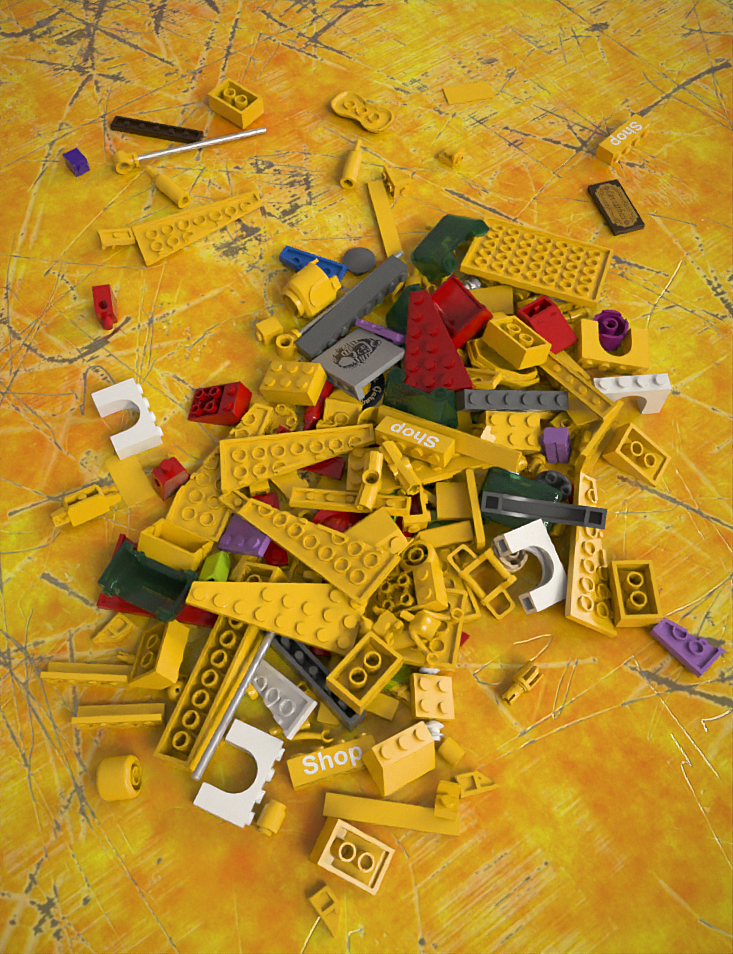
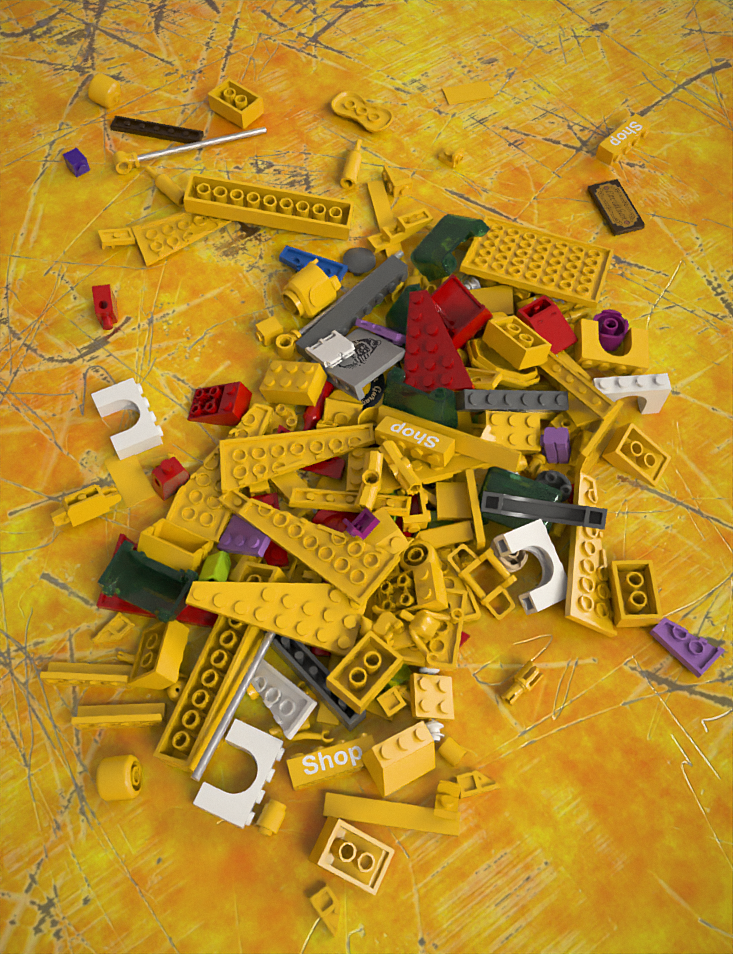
(104, 90): none -> yellow head
(268, 206): none -> yellow brick
(331, 350): none -> white plate
(362, 525): none -> magenta bracket
(391, 701): none -> yellow plate
(403, 228): none -> yellow slope

